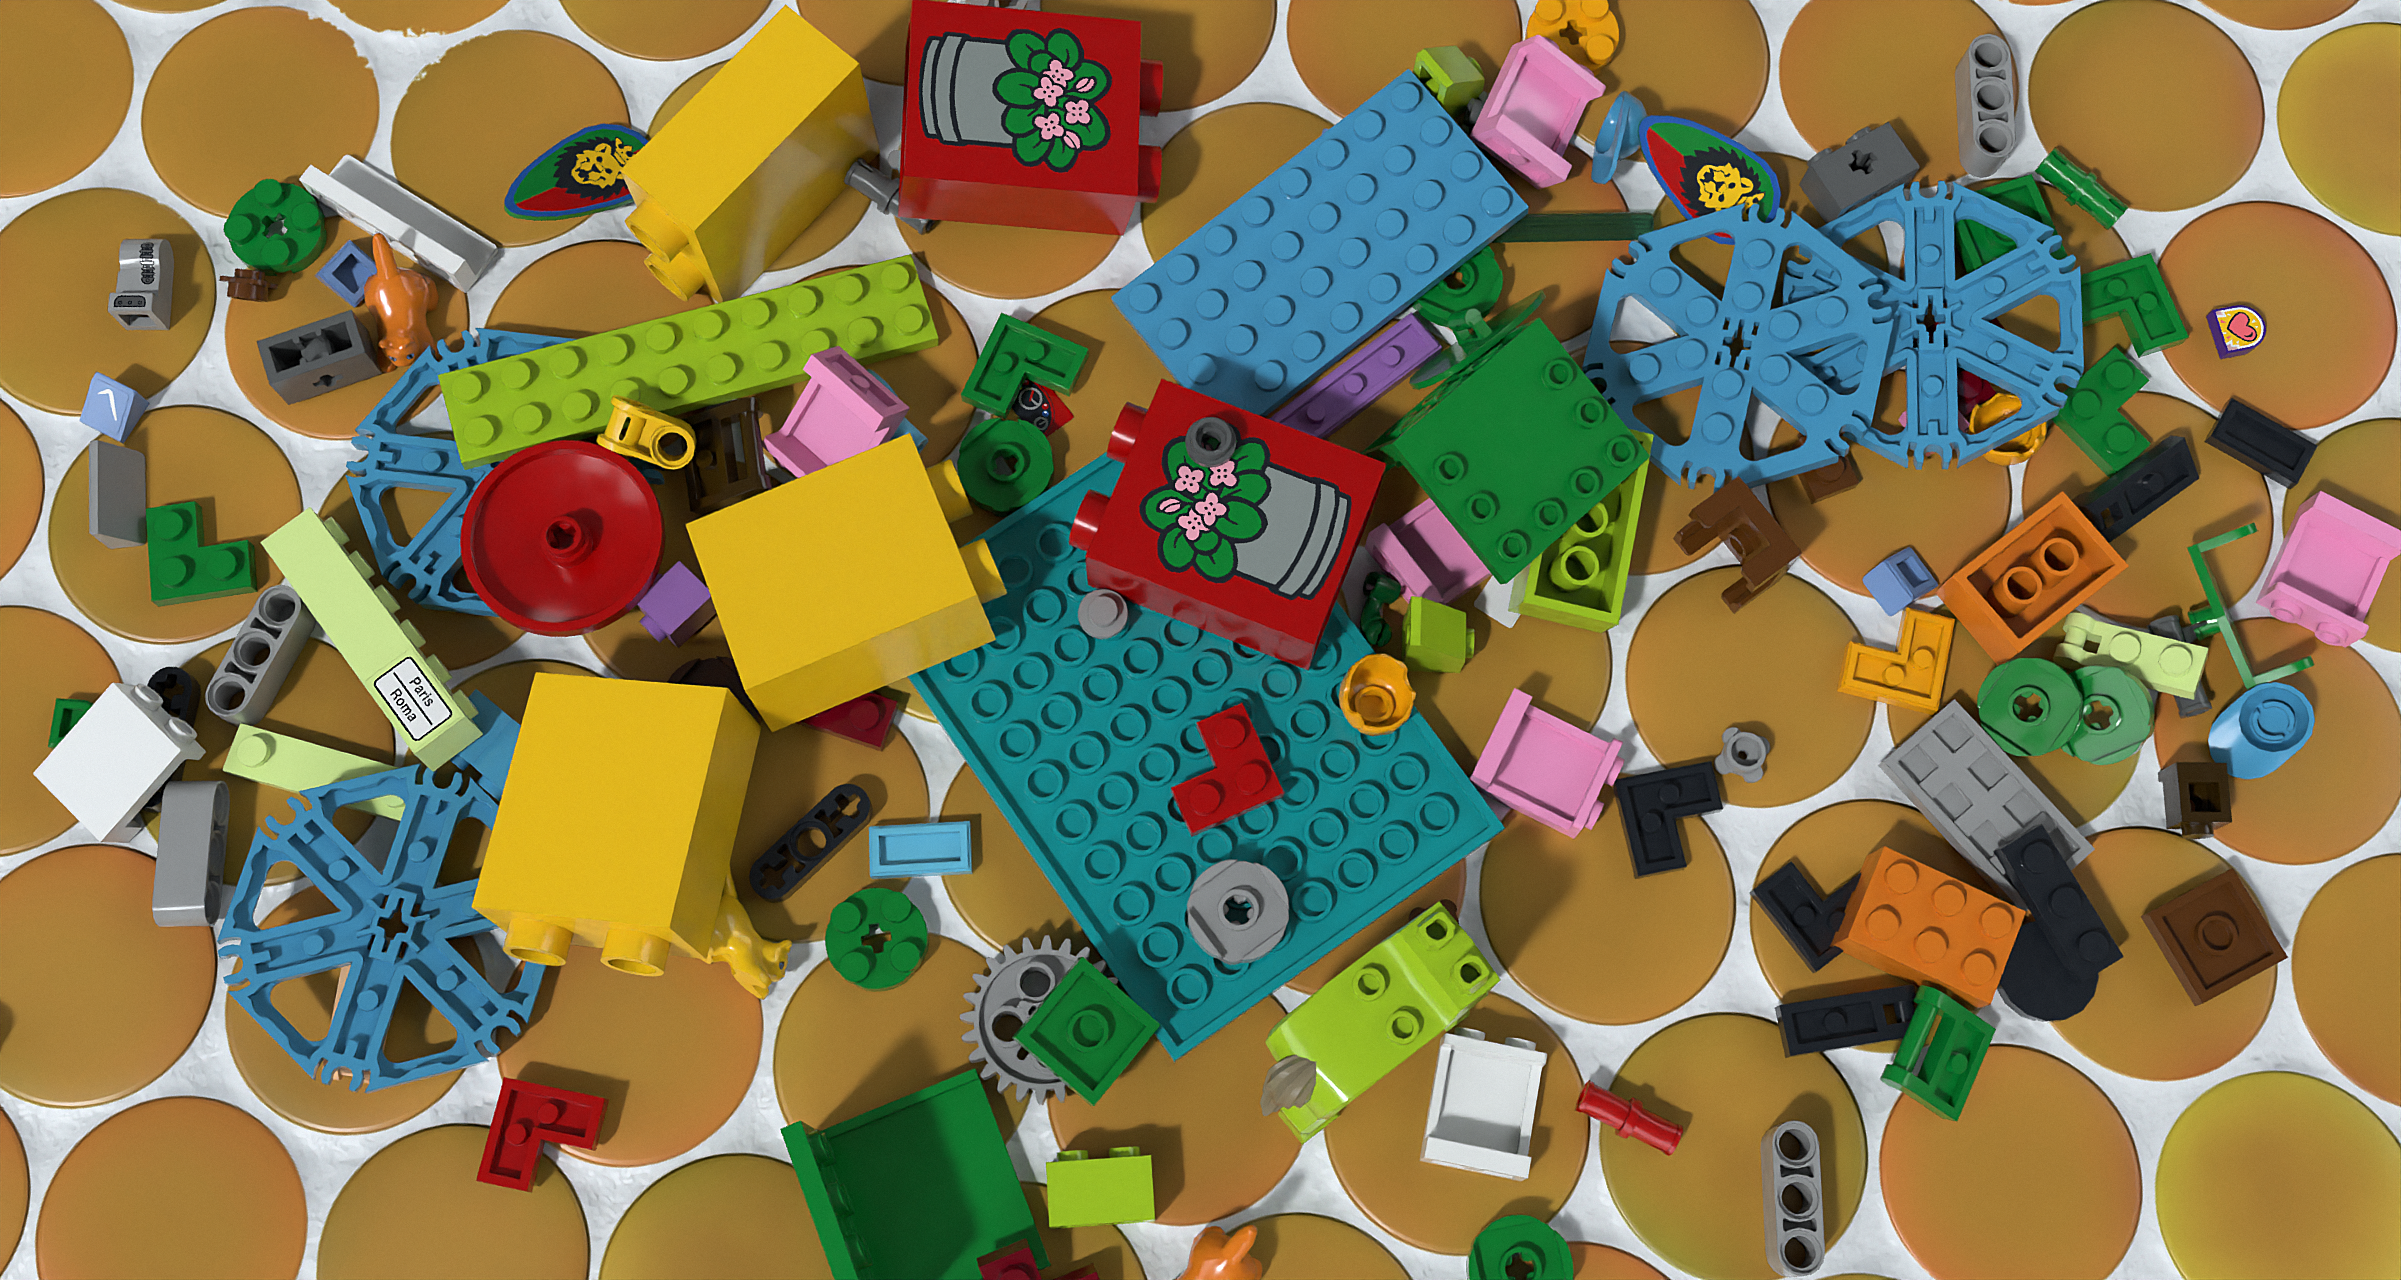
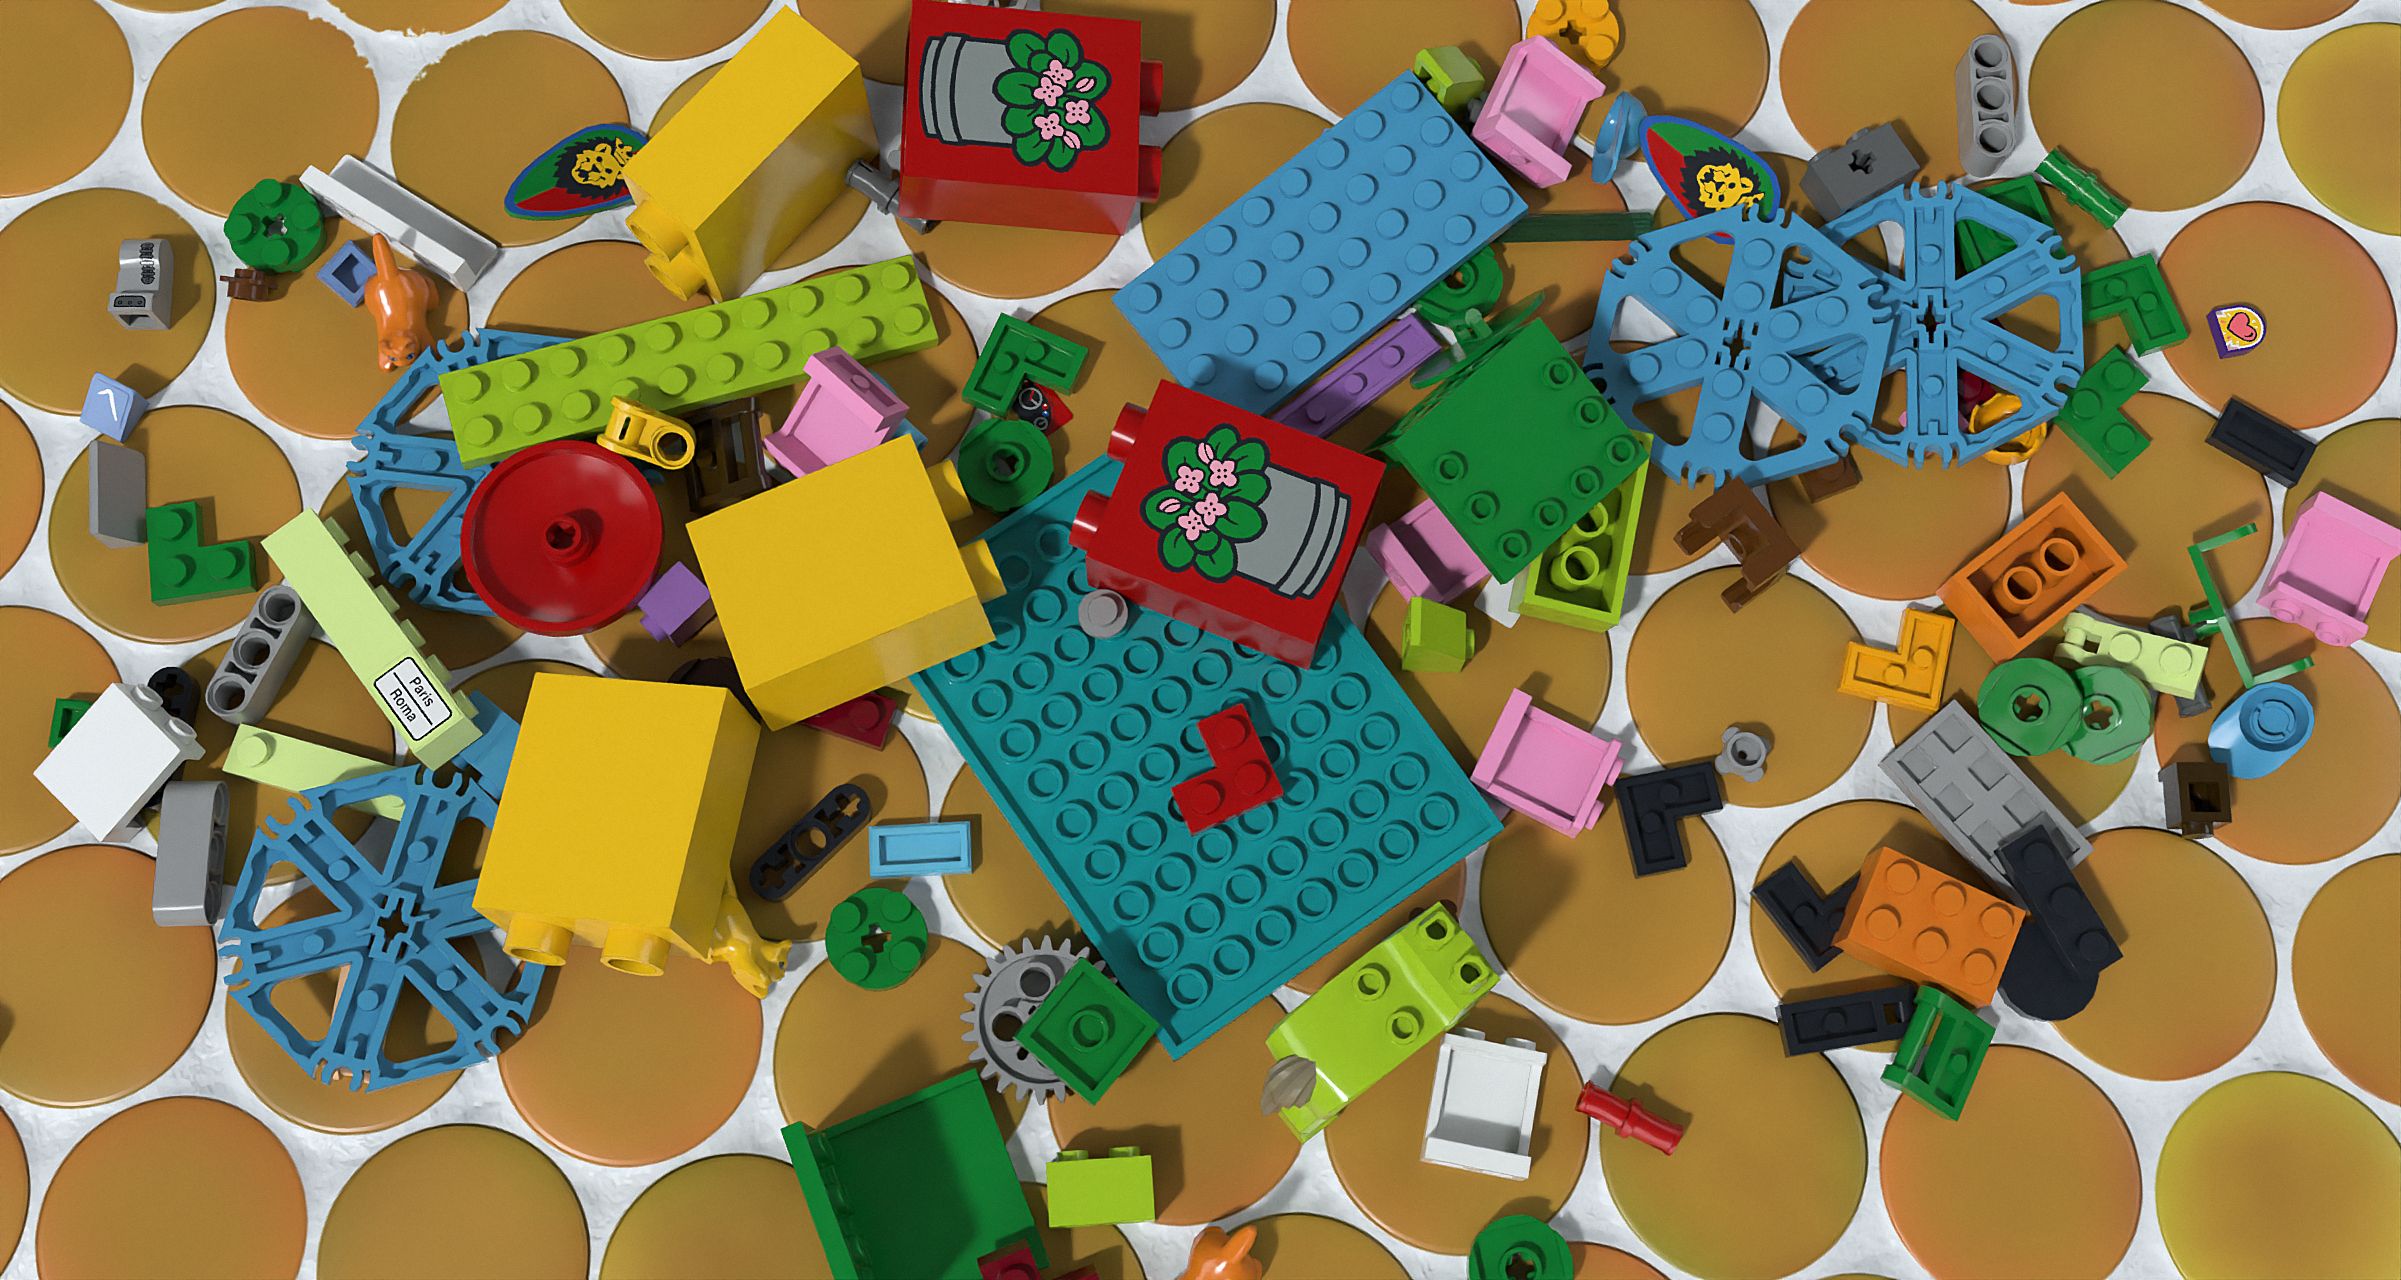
(319, 357): dark grey brick -> none
(527, 1118): red plate -> none
(1216, 429): dark grey plate -> none
(1241, 882): light grey plate -> none
(1376, 695): light orange hair -> none
(1378, 590): dark green arm -> none
(1780, 1223): light grey beam -> none
(1899, 581): medium blue slope -> none
(2139, 488): black plate -> none
(2214, 937): reddish brown plate -> none

